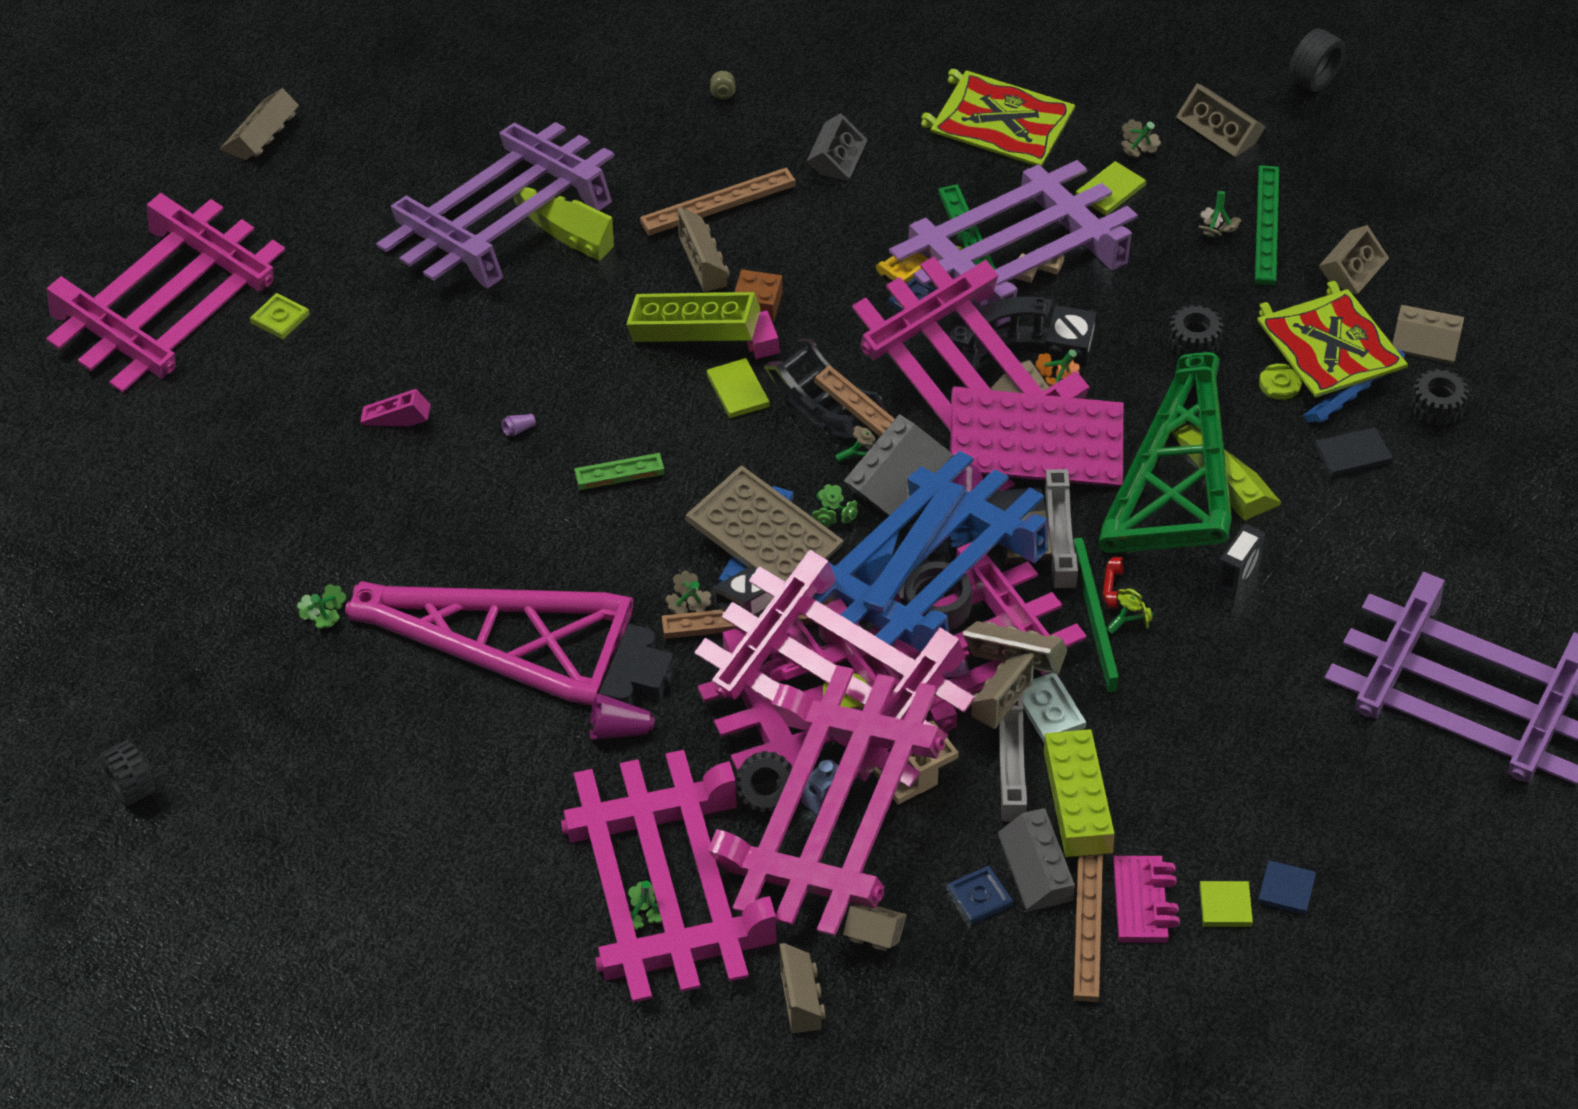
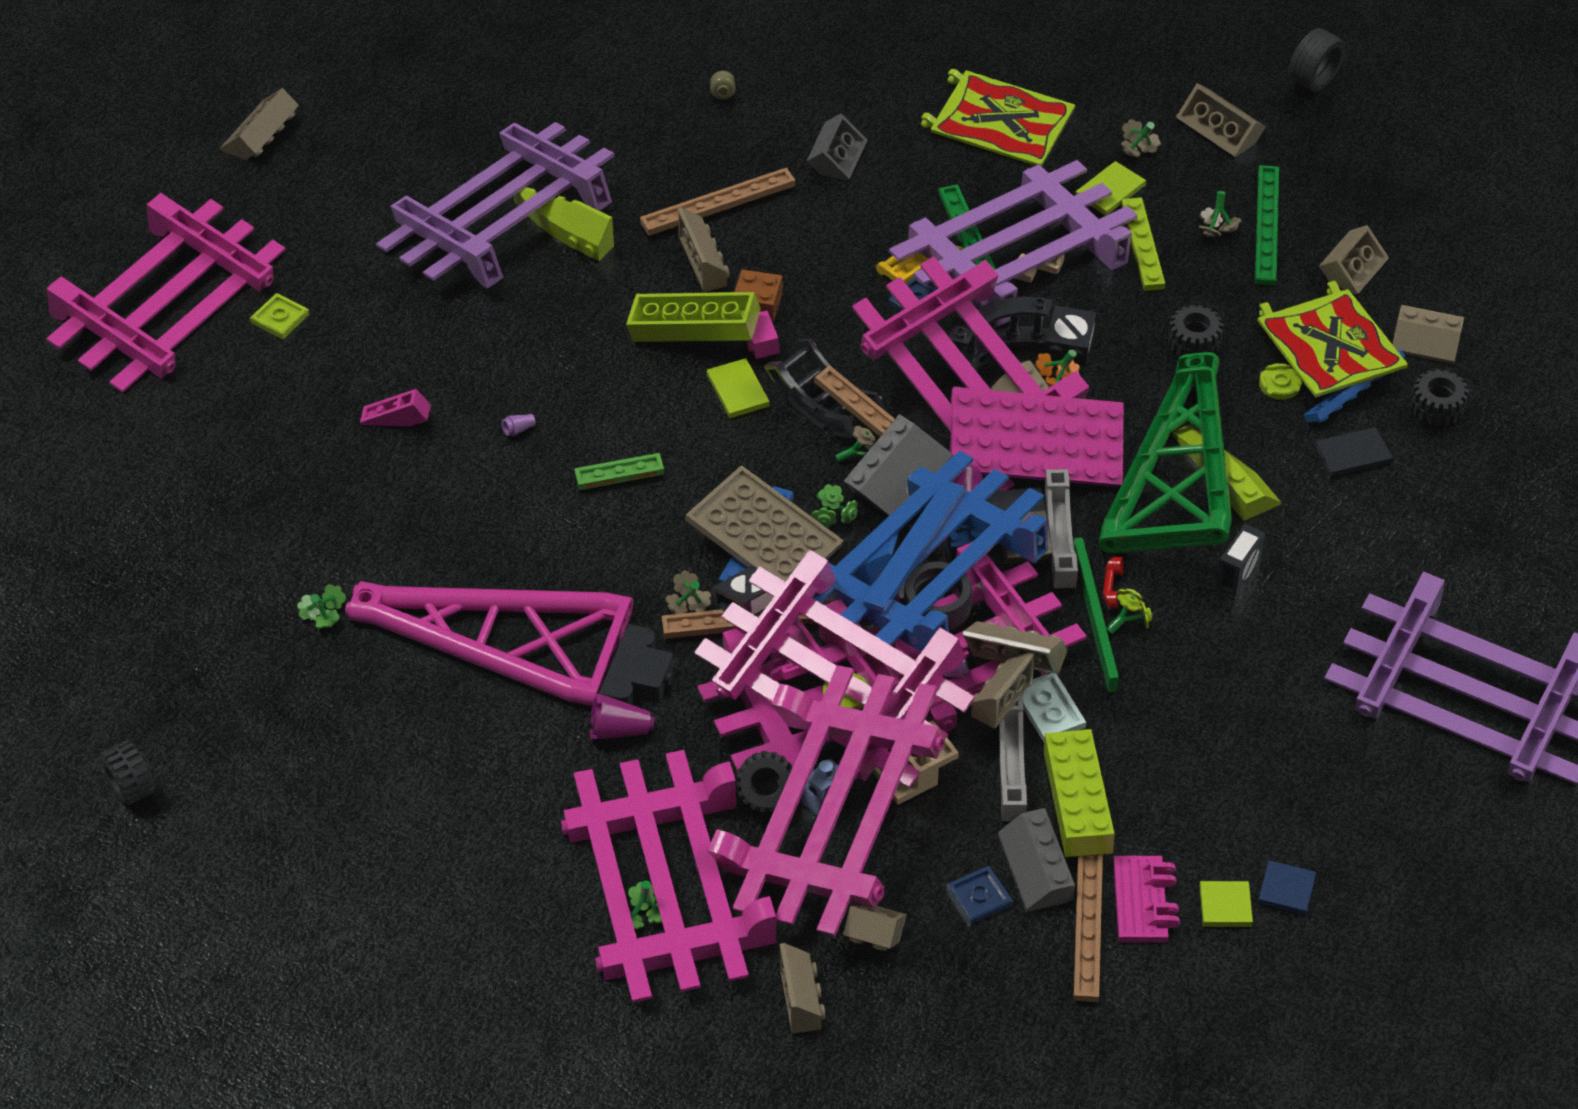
(1144, 247): none -> lime plate

